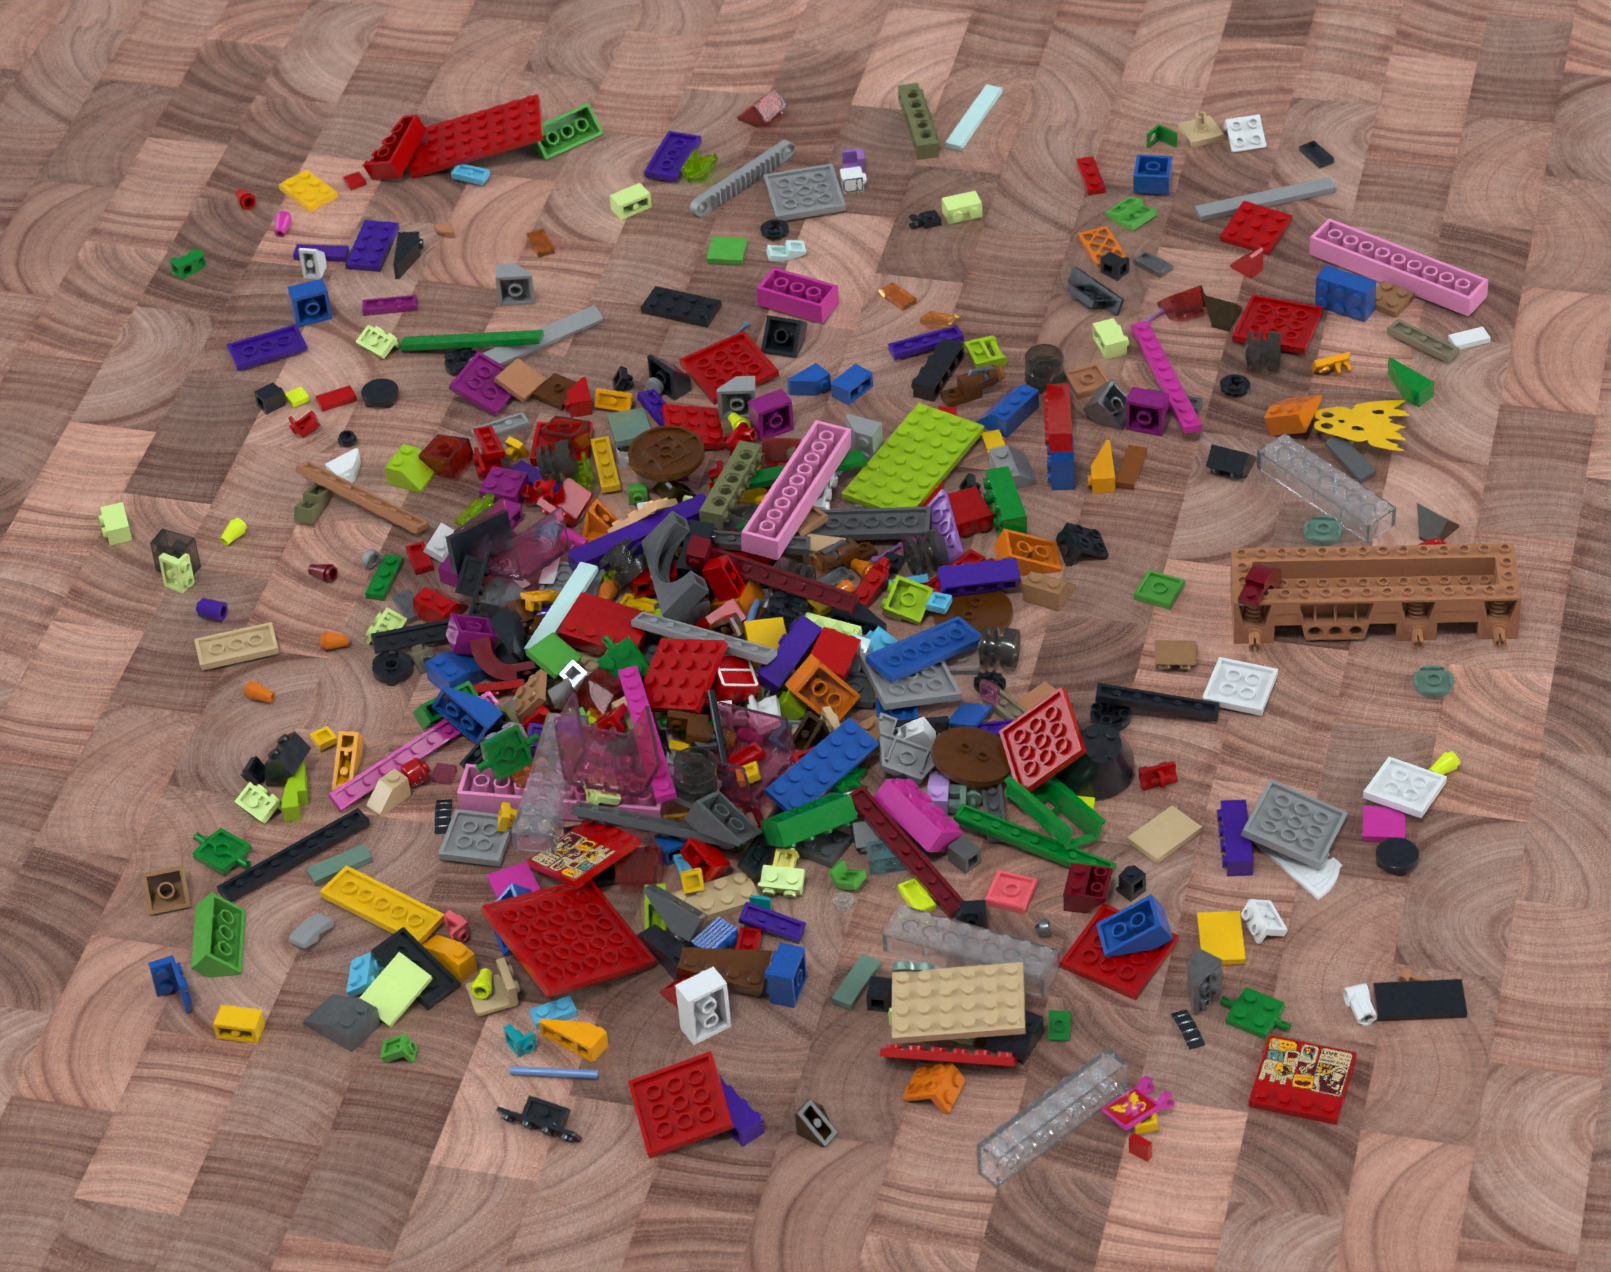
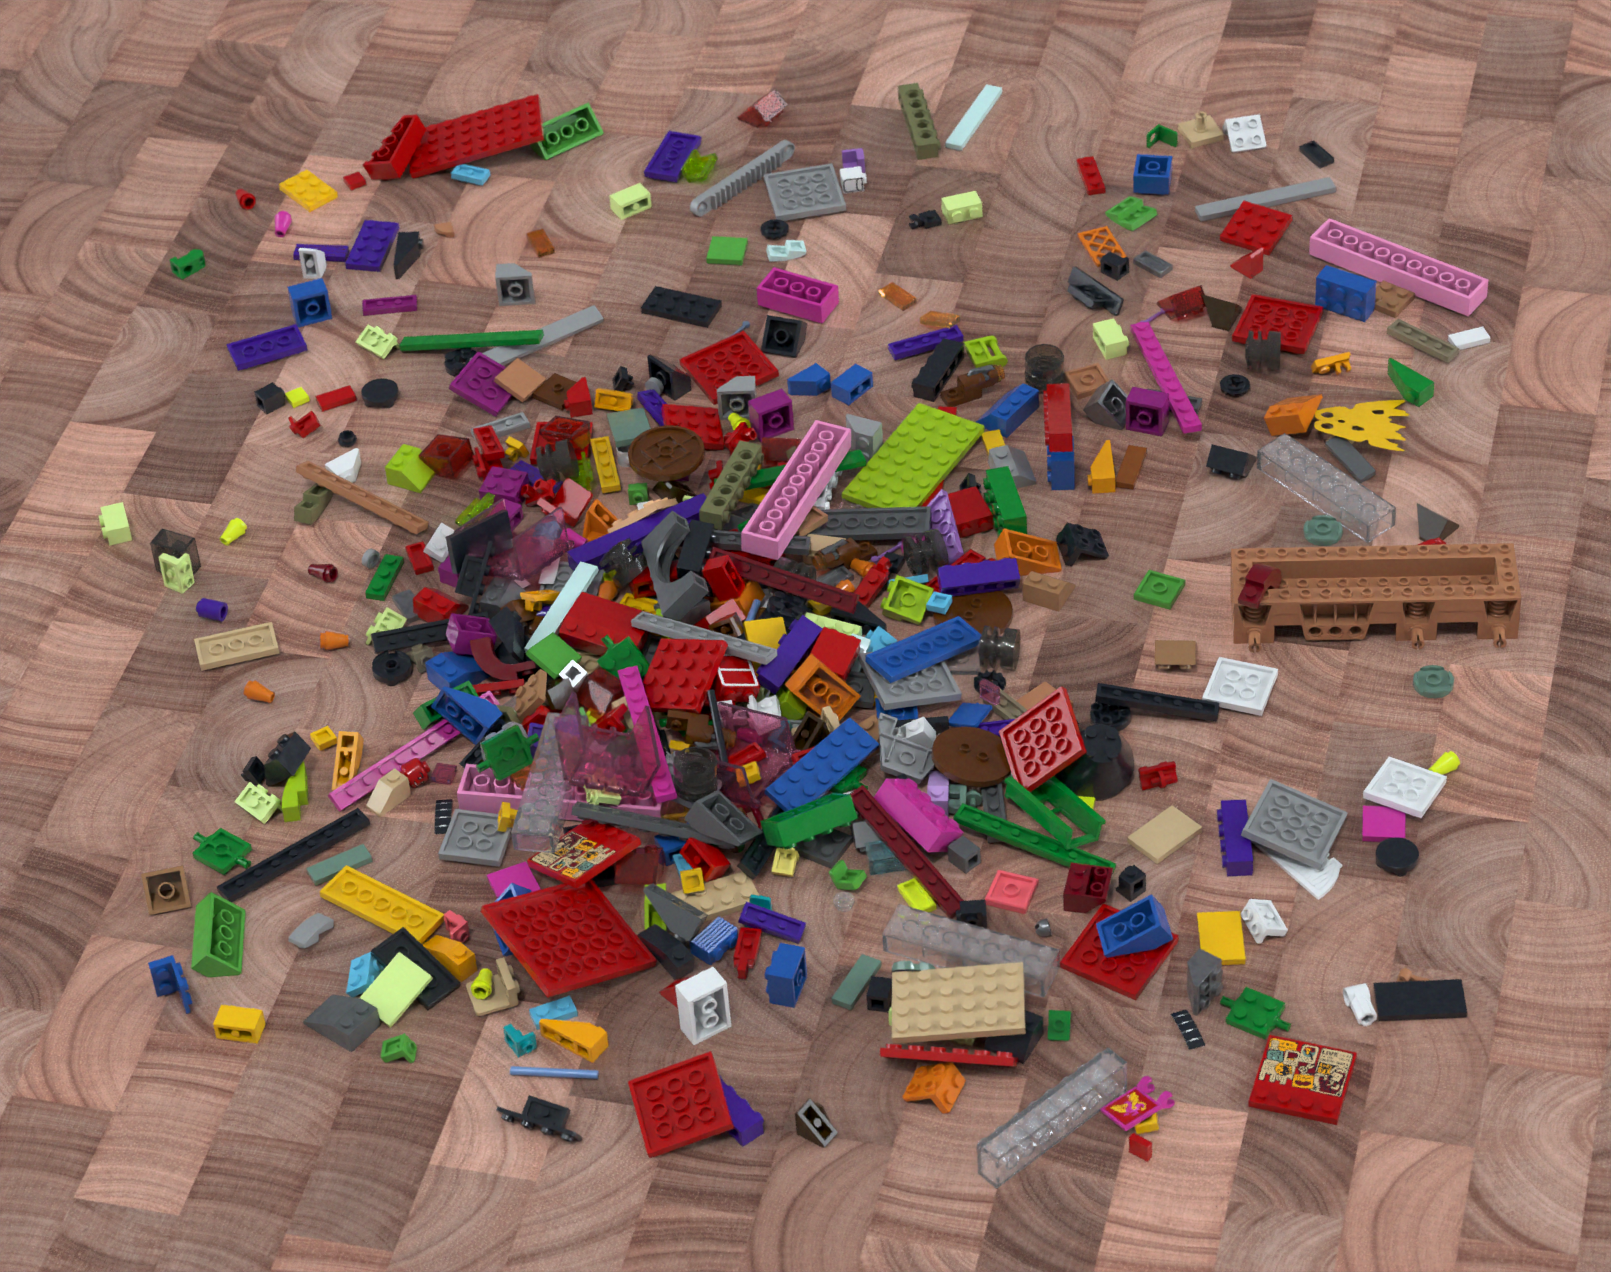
(698, 552): dark red brick -> none
(738, 967): reddish brown wedge -> none
(782, 881): yellowish green bracket -> none

